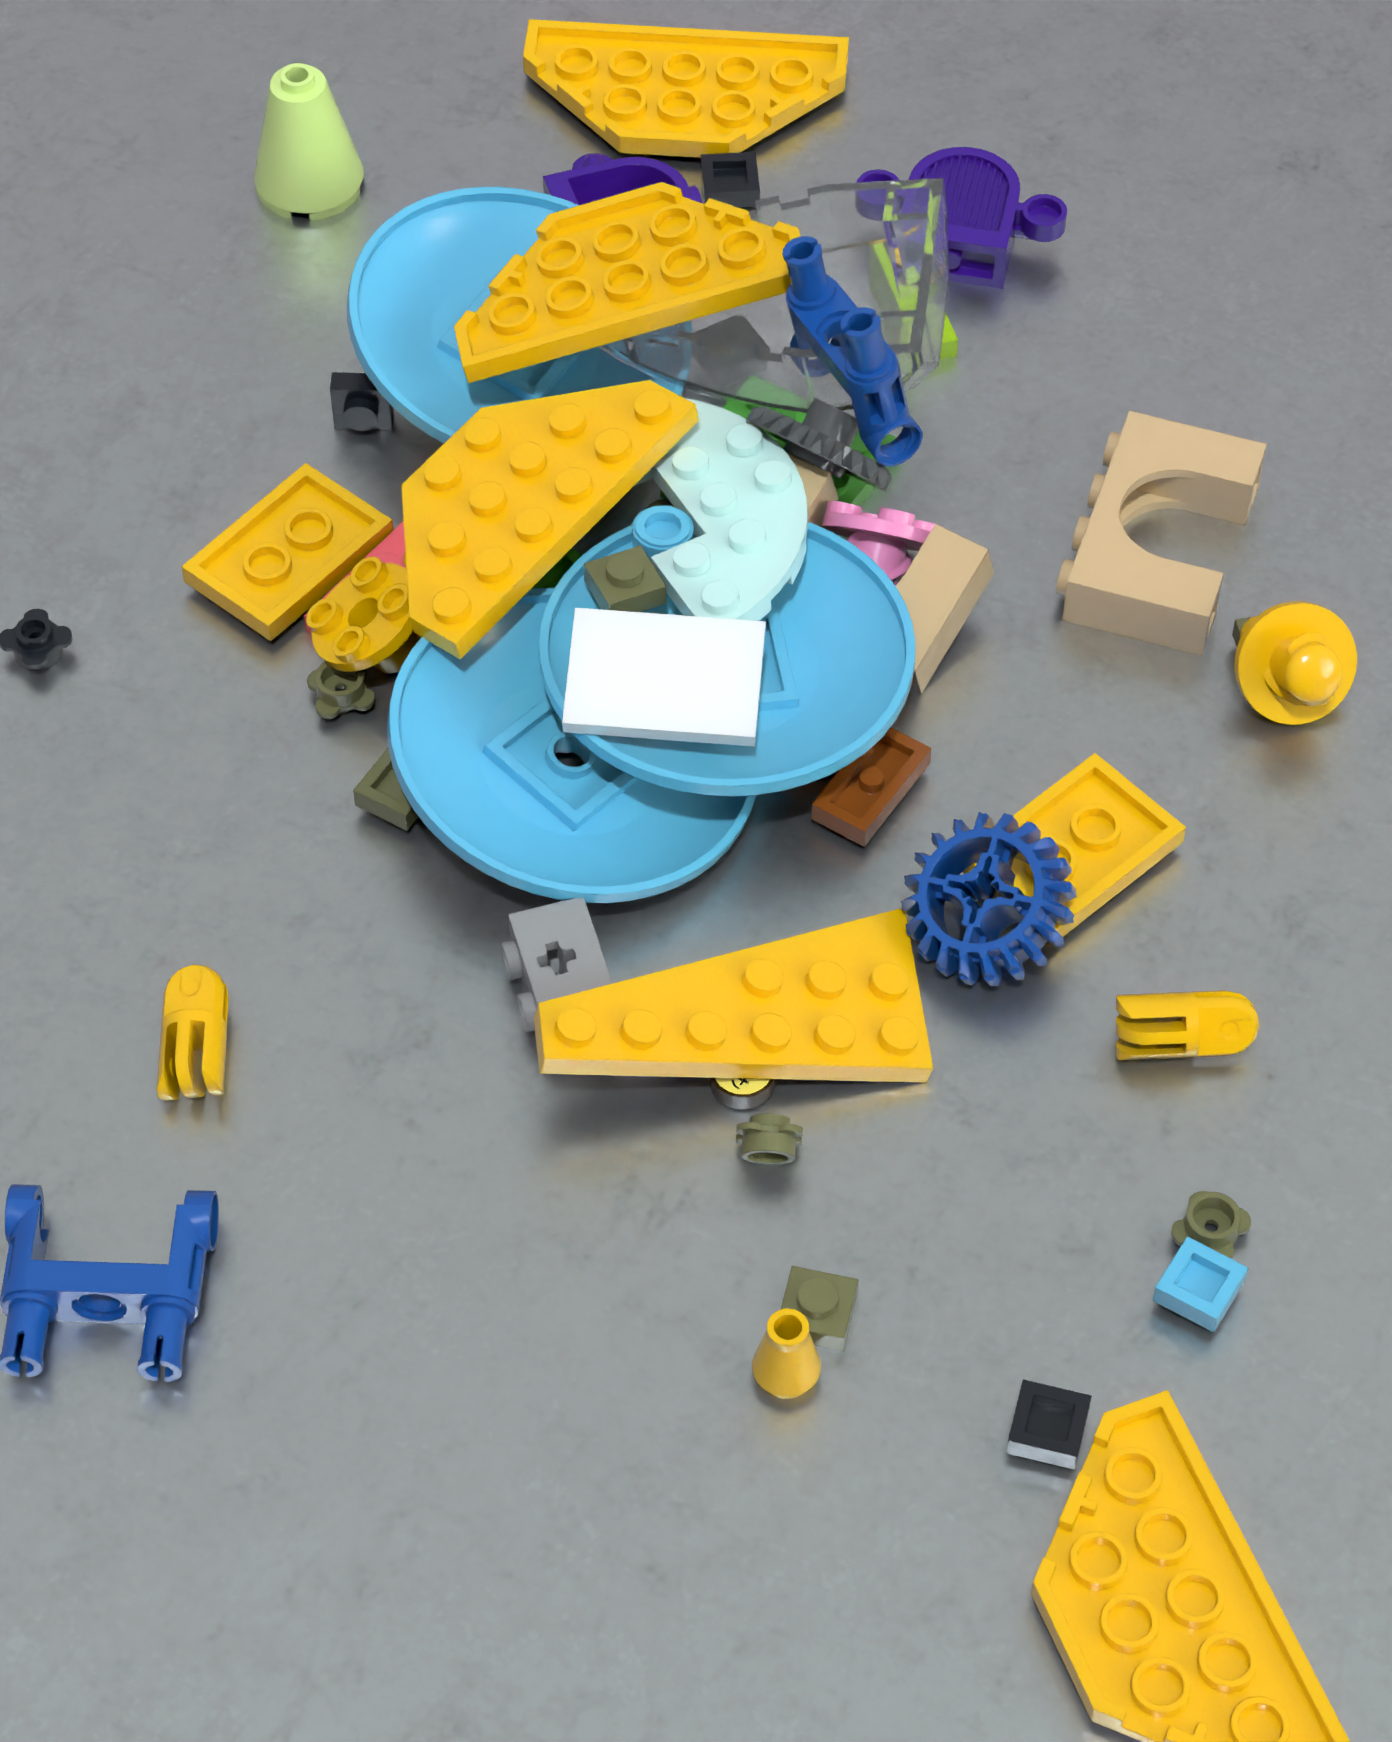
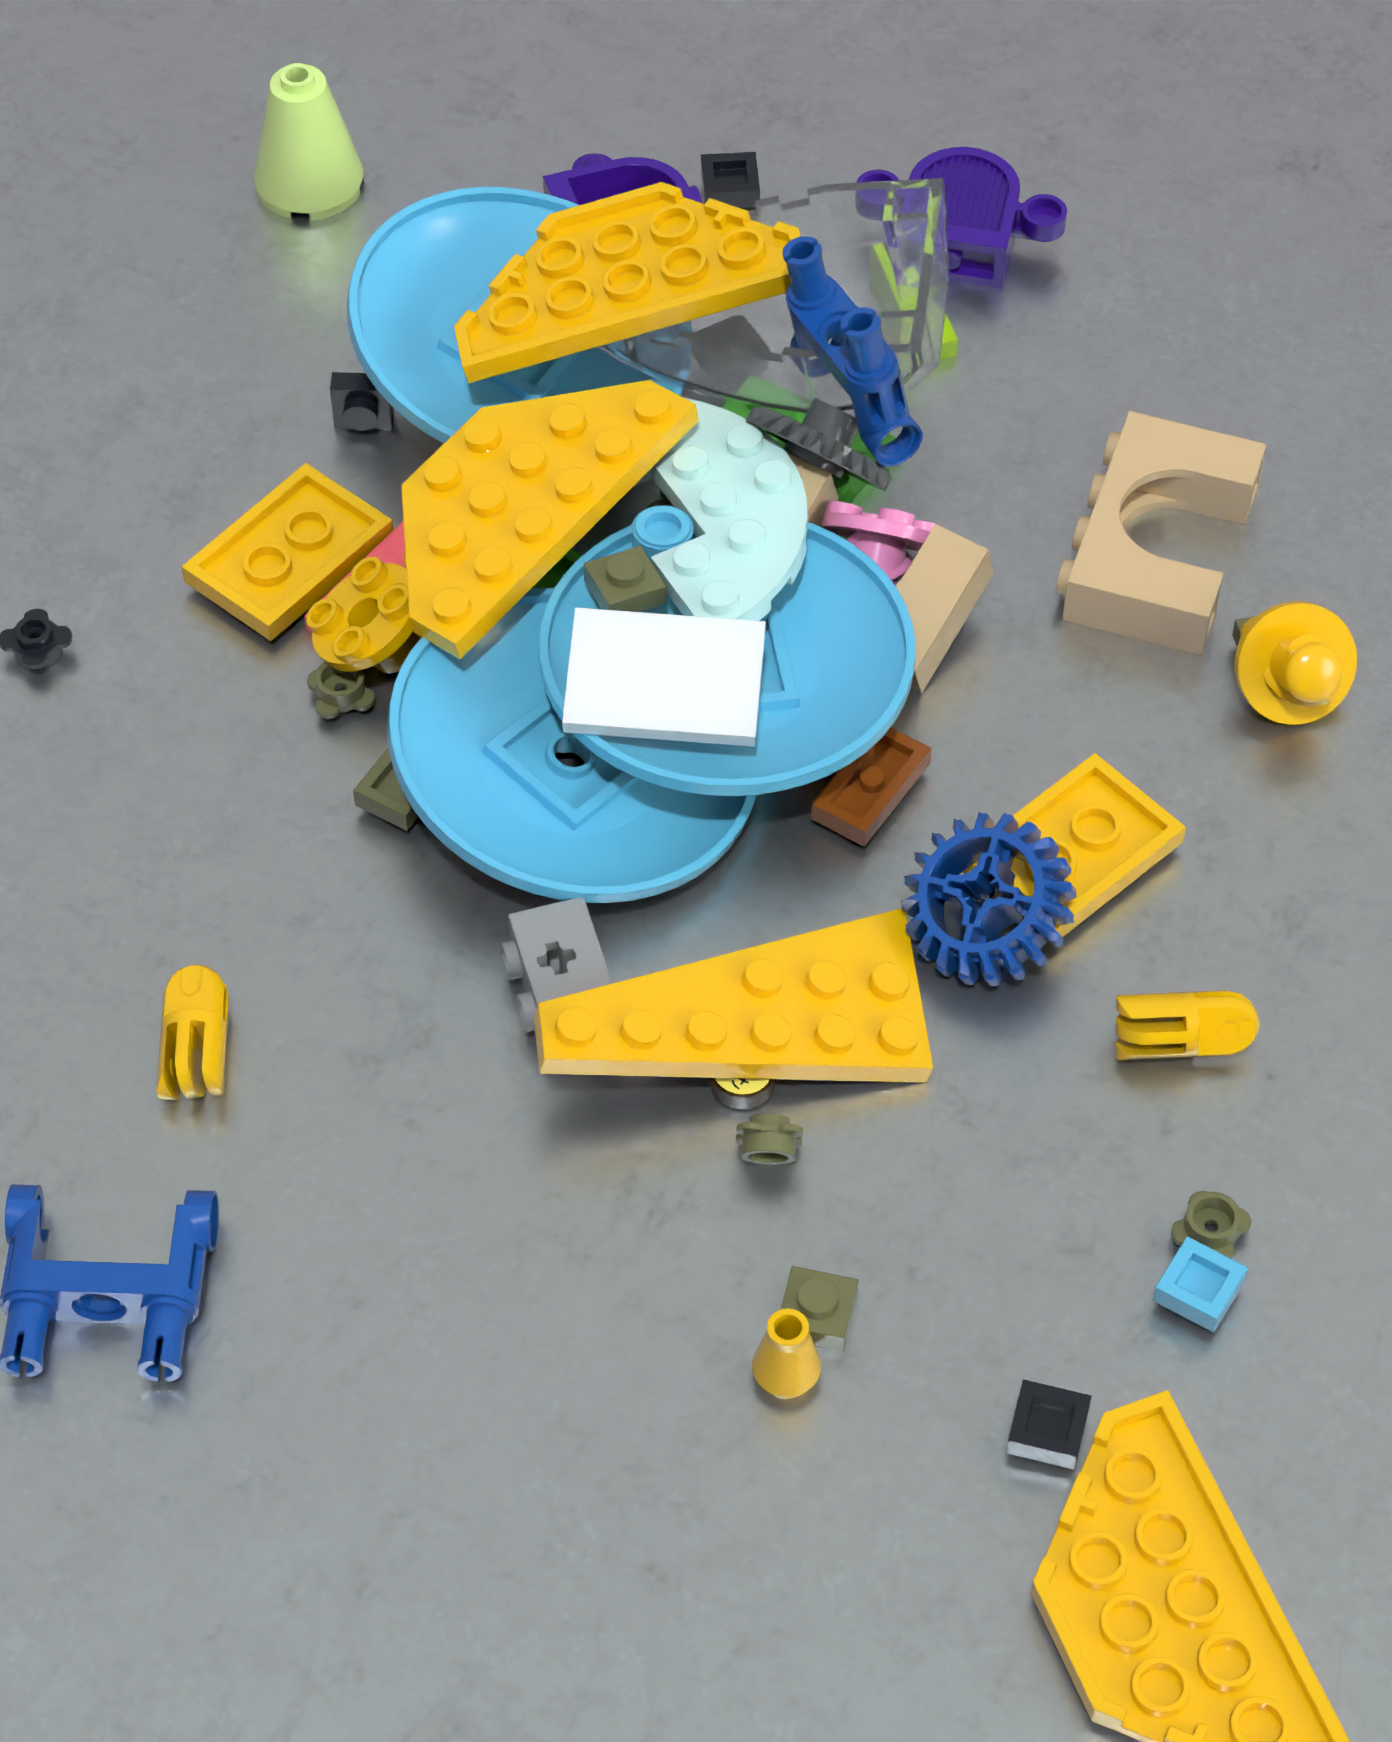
(683, 86): yellow plate -> none

